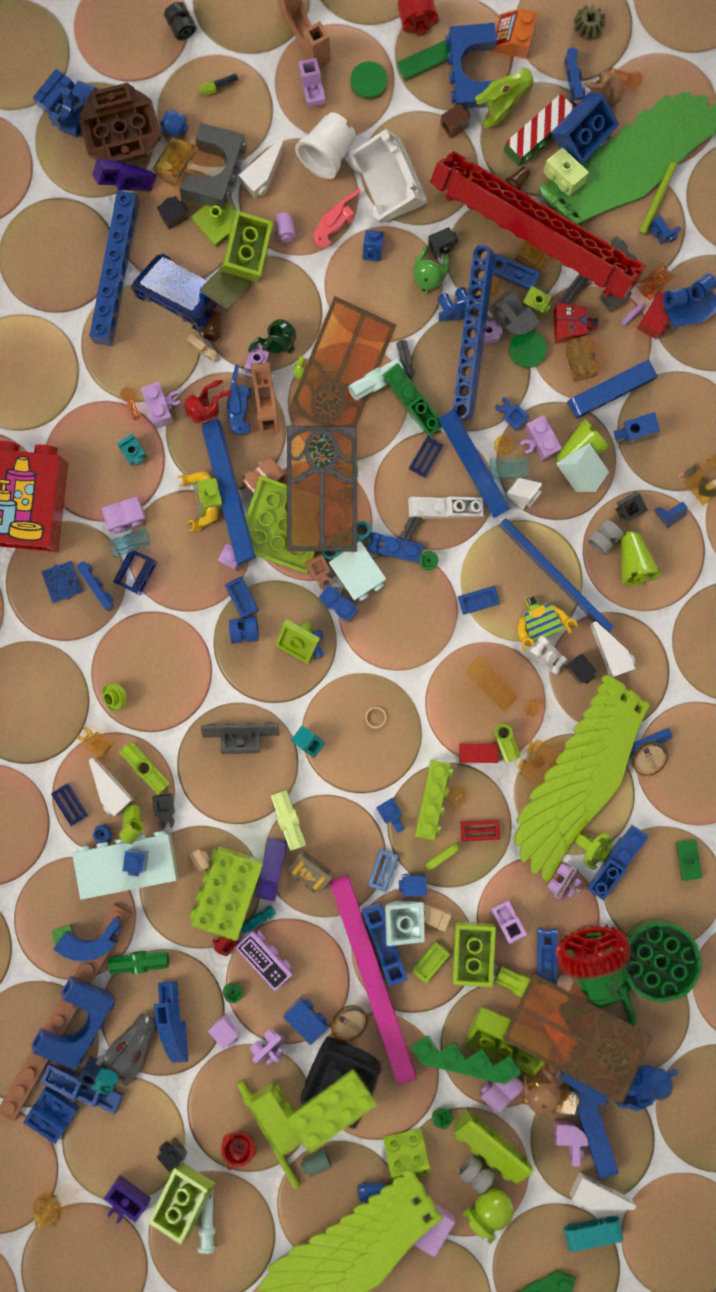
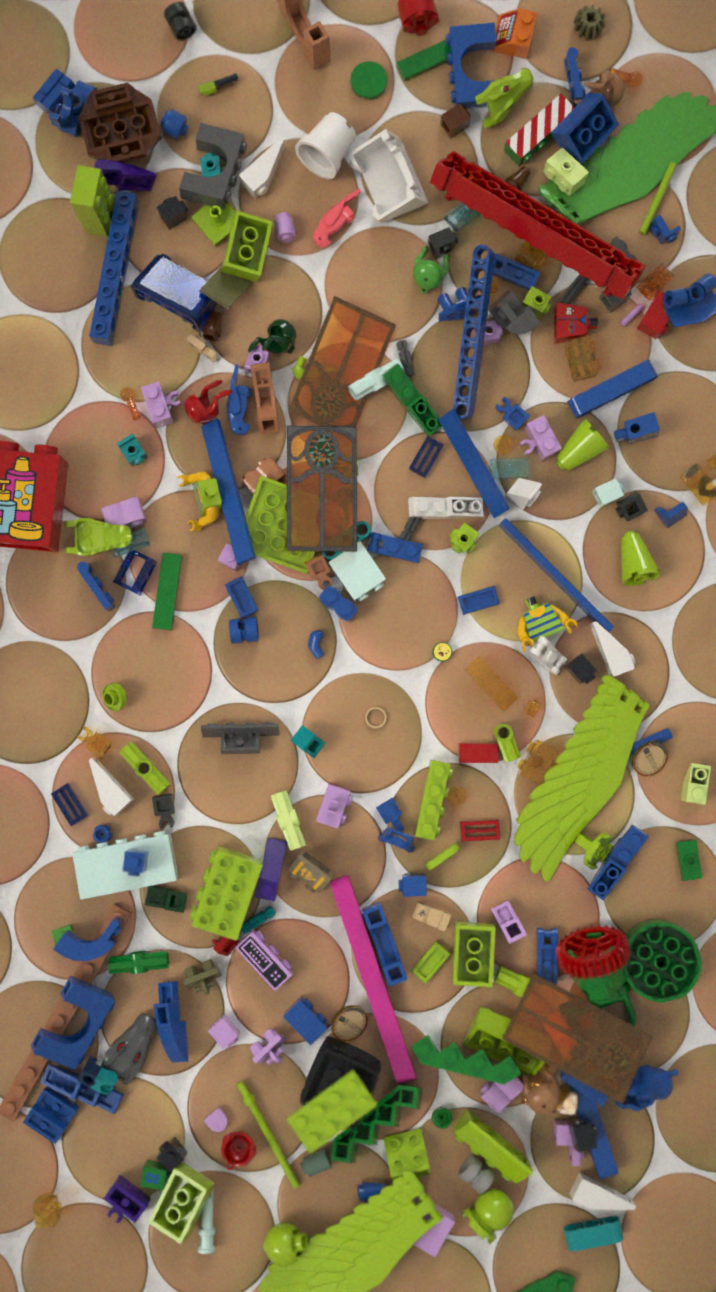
(61, 581): blue piece -> none
(92, 200): none -> lime brick
(97, 536): none -> lime animal
(131, 824): lime piece -> none
(154, 1175): none -> green brick
(165, 898): none -> dark green slope
(167, 591): none -> green tile
(175, 160): clear yellow slope -> none
(194, 979): none -> olive hips
(199, 859): tan tile -> none
(212, 161): none -> teal brick
(217, 1120): none -> lavender tile
(232, 992): green tile -> none
(272, 1113): lime brick -> none
(285, 1244): none -> lime brick
(297, 640): lime tile -> none
(311, 82): lavender brick -> none
(333, 806): none -> lavender brick
(367, 1131): none -> green brick
(373, 245): blue bracket -> none
(386, 837): none -> blue helmet
(388, 854): medium blue tile -> none
(404, 922): light aqua slope -> none
(428, 560): green tile -> none
(442, 651): none -> light yellow tile
(460, 217): none -> clear light blue plate
(466, 533): none -> lime brick
(527, 349): green tile -> none
(561, 889): lavender hips -> none
(583, 469): light aqua slope -> none
(583, 1134): none -> black brick
(603, 539): light grey wheel -> none
(608, 493): none -> light aqua brick
(696, 784): none -> yellowish green slope

